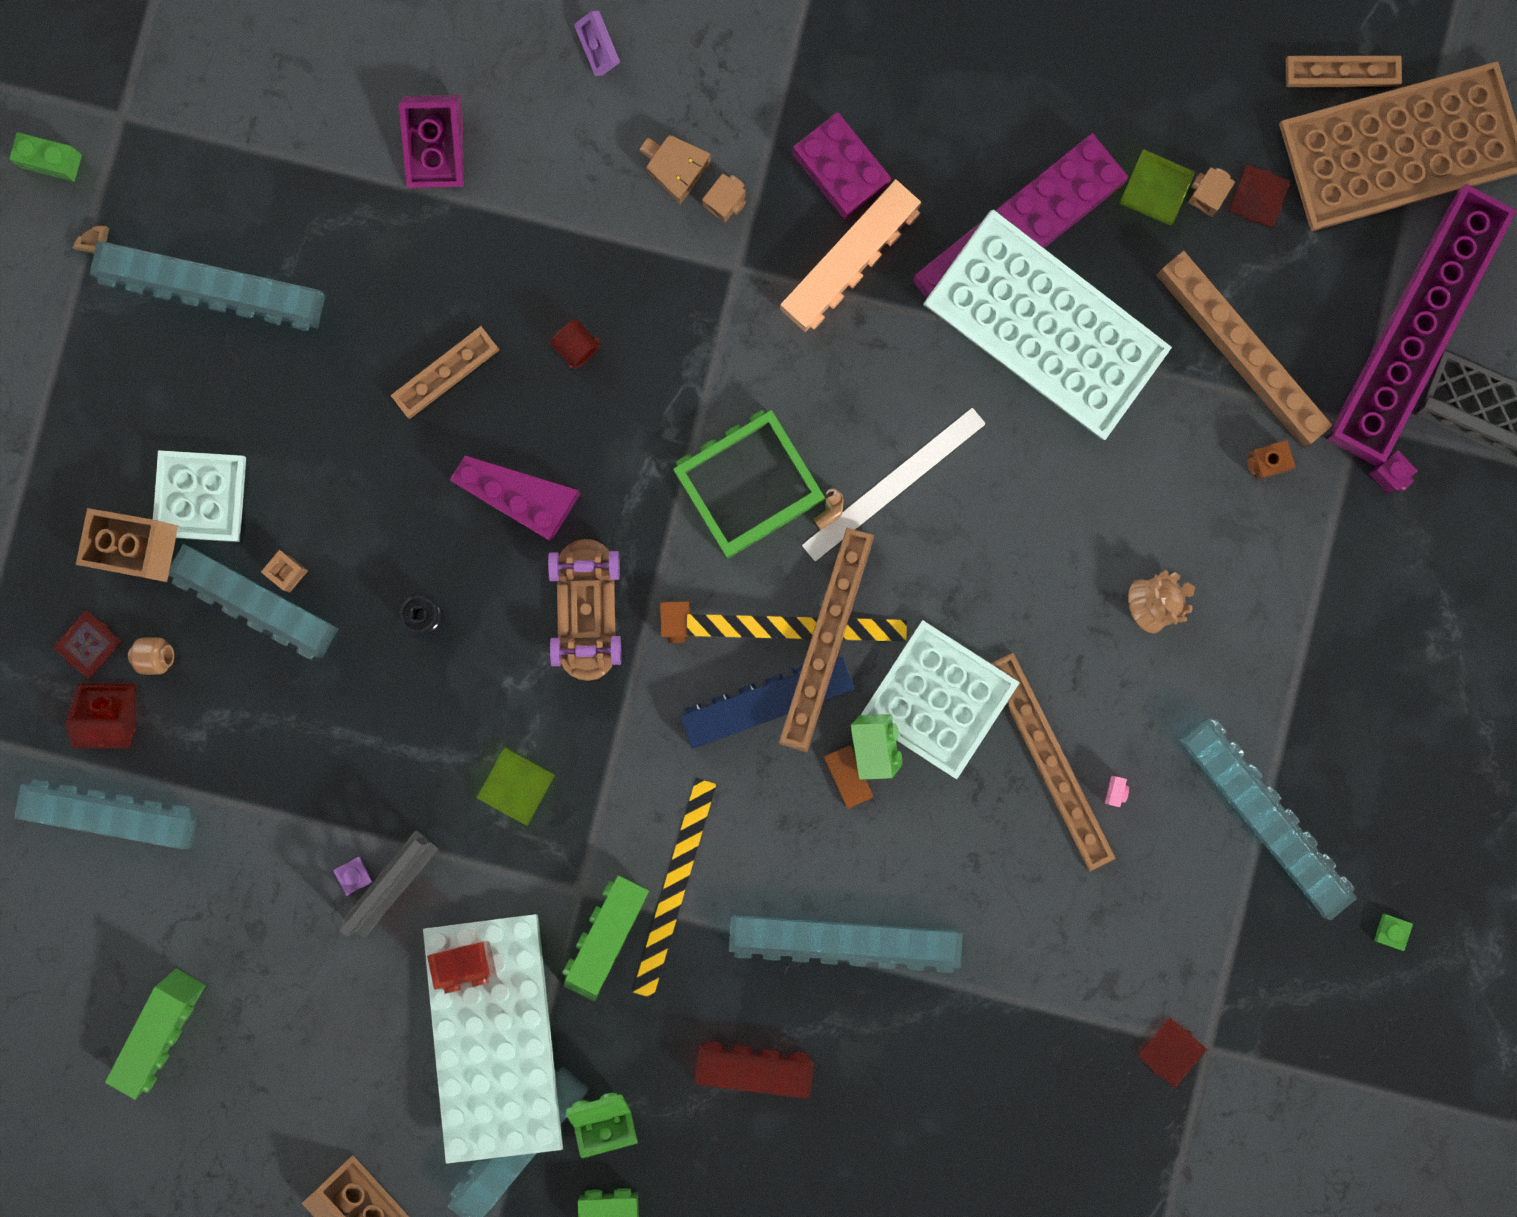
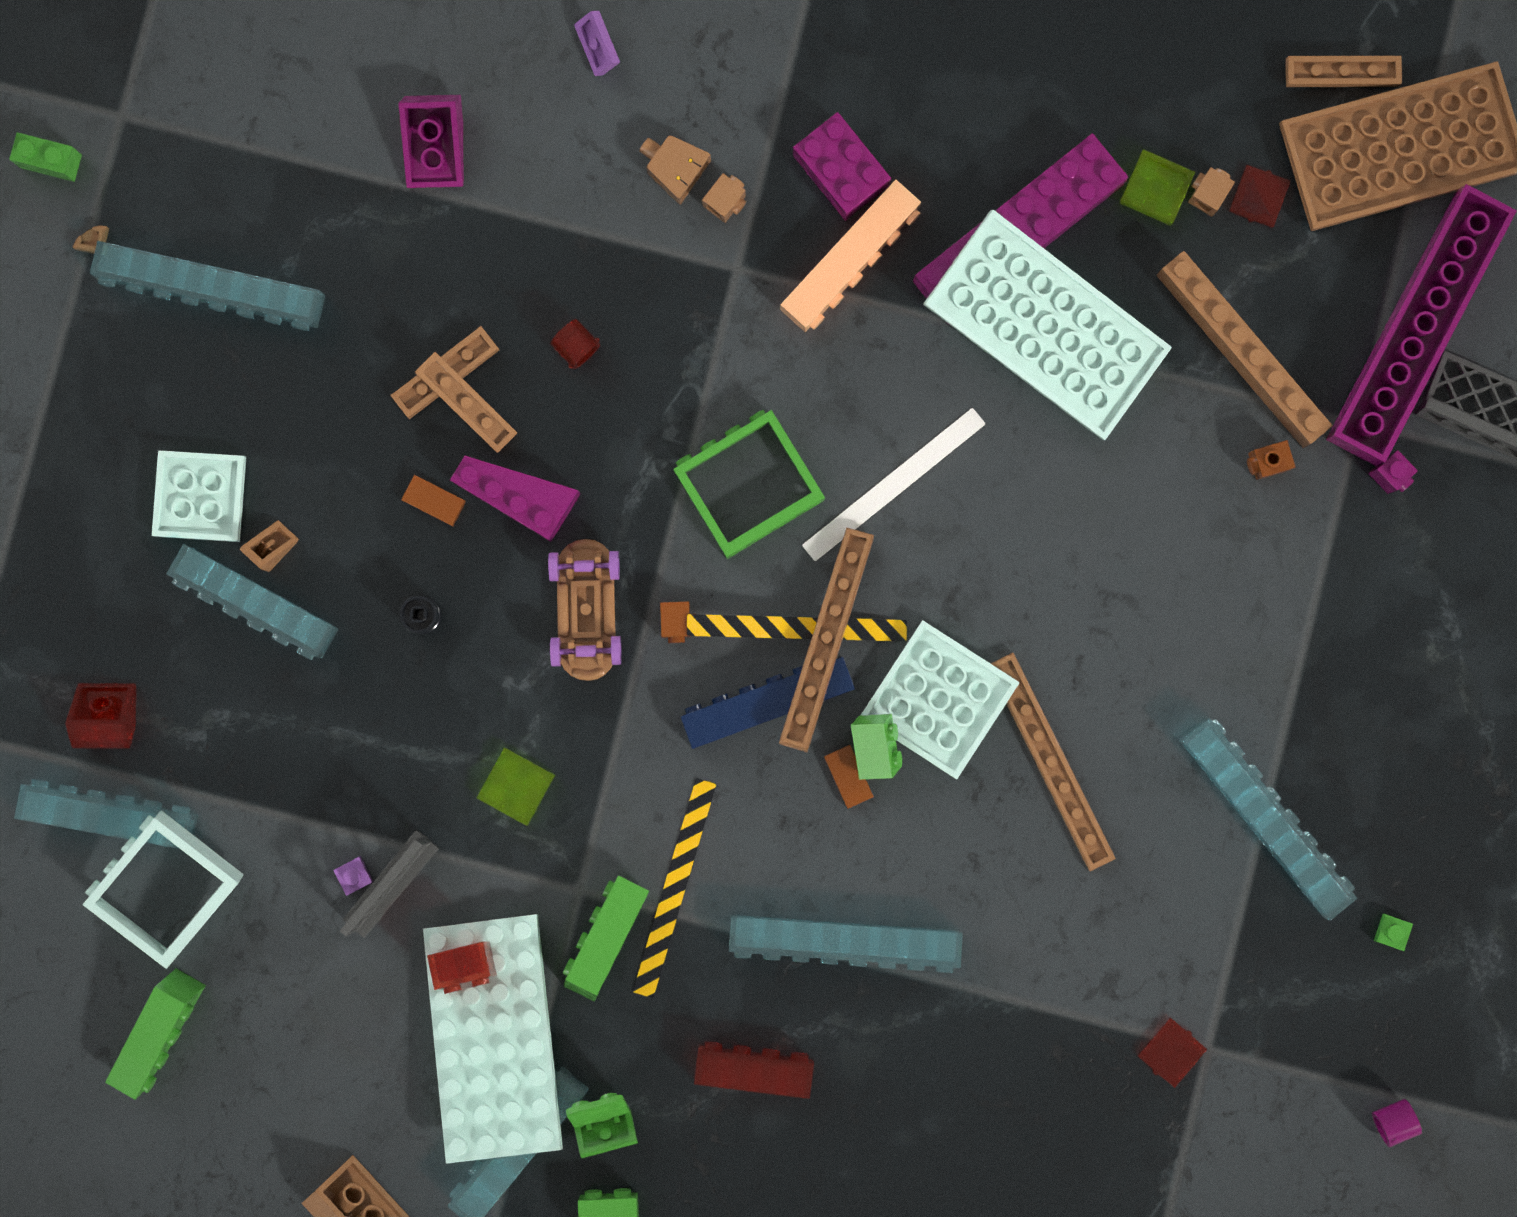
(87, 644): piece -> none
(127, 544): medium nougat brick -> none
(151, 656): medium nougat head -> none
(194, 848): none -> light aqua window
(269, 546): none -> medium nougat slope
(284, 571): medium nougat brick -> none
(433, 500): none -> dark orange tile
(466, 402): none -> medium nougat plate
(833, 508): medium nougat arm -> none
(1117, 791): bright pink plate -> none
(1159, 601): medium nougat hair -> none
(1397, 1123): none -> magenta piece

